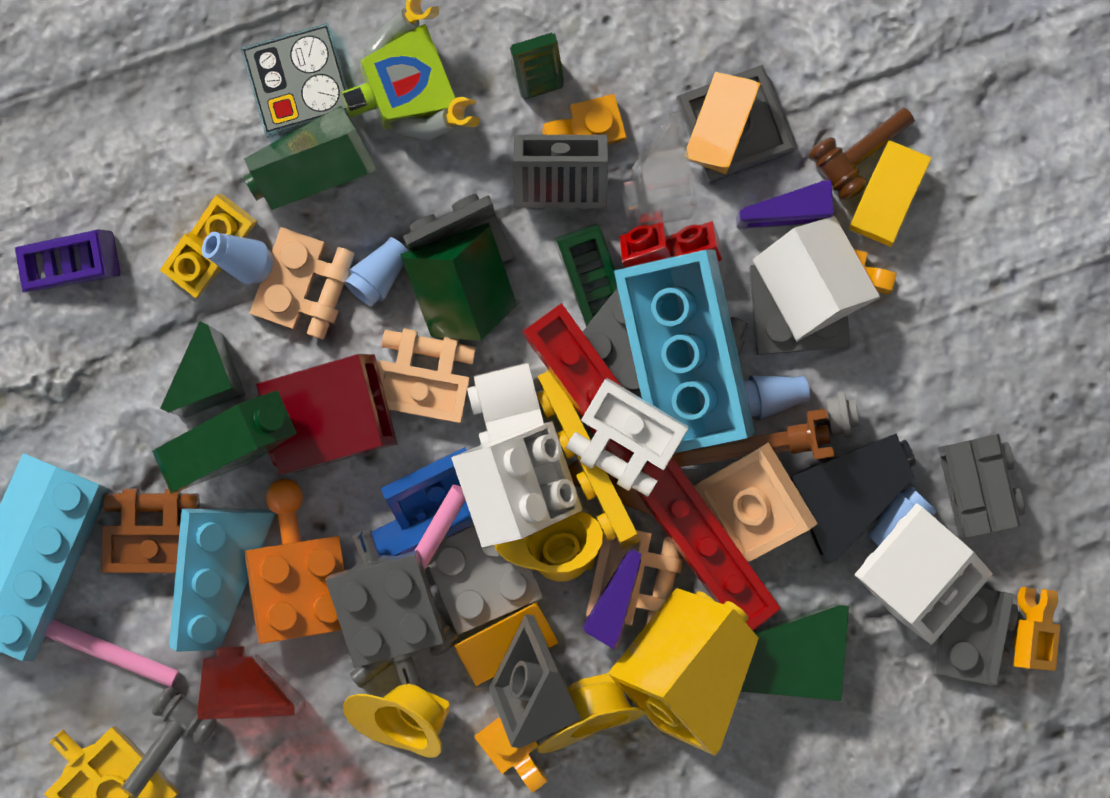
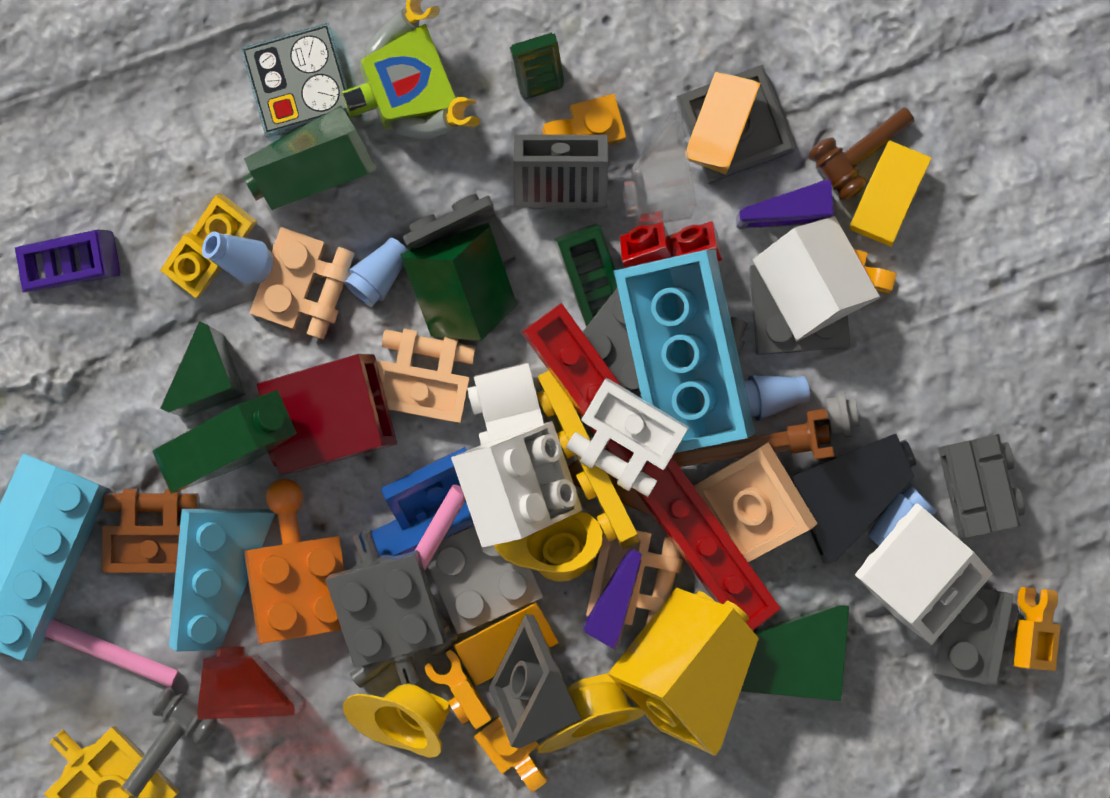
(467, 701): none -> light orange plate

